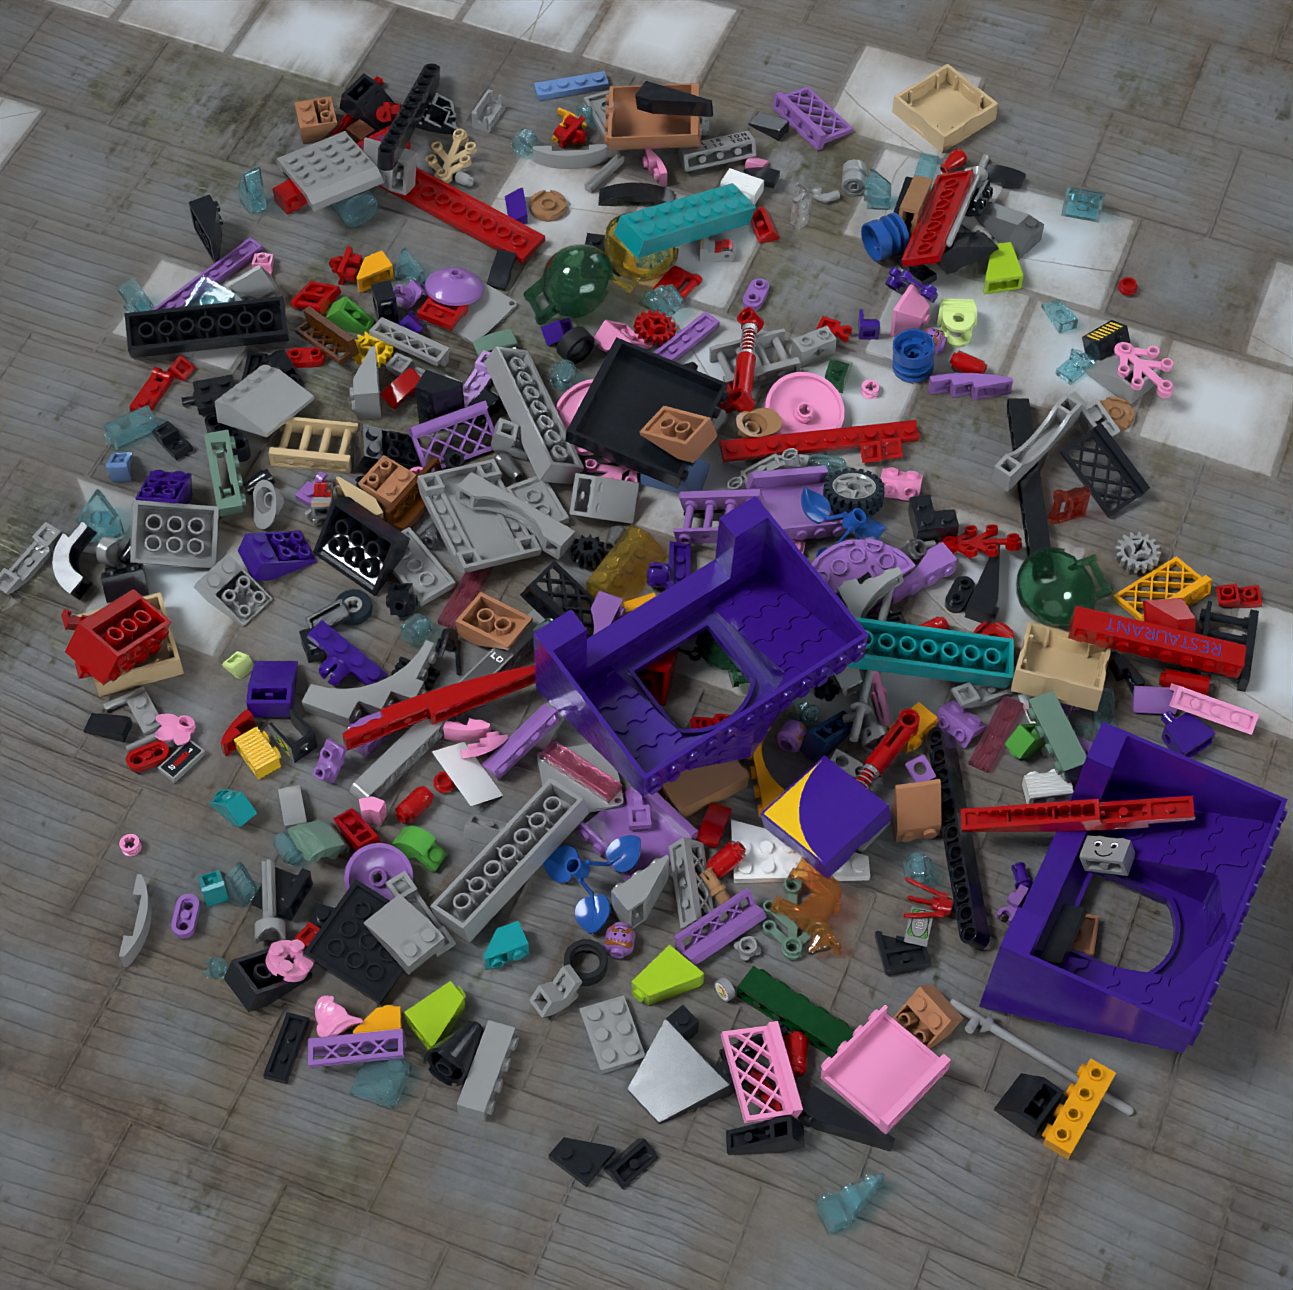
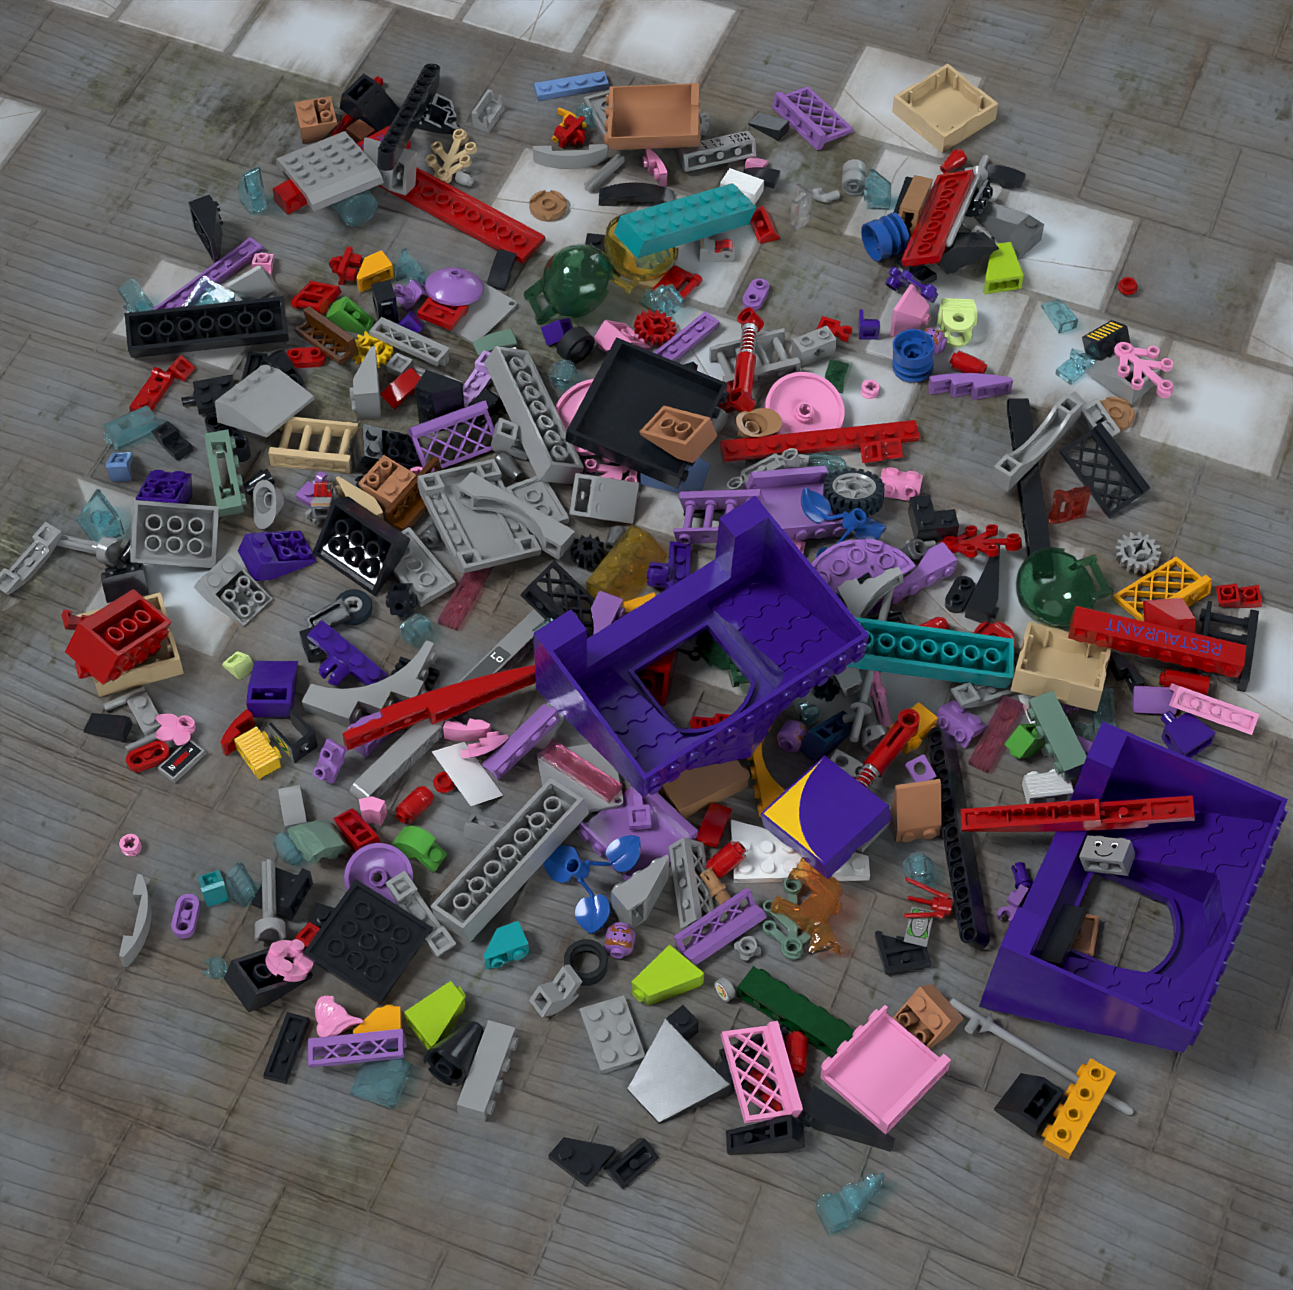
(67, 557): arch -> none
(233, 806): teal slope -> none
(388, 112): red hips -> none
(405, 933): light grey slope -> none
(447, 642): black plant -> none
(457, 457): black cone -> none
(491, 623): nougat slope -> none
(516, 206): dark purple slope -> none
(523, 142): clear light blue head -> none
(669, 101): black slope -> none
(926, 165): clear light blue tile -> none
(1083, 204): clear light blue slope -> none

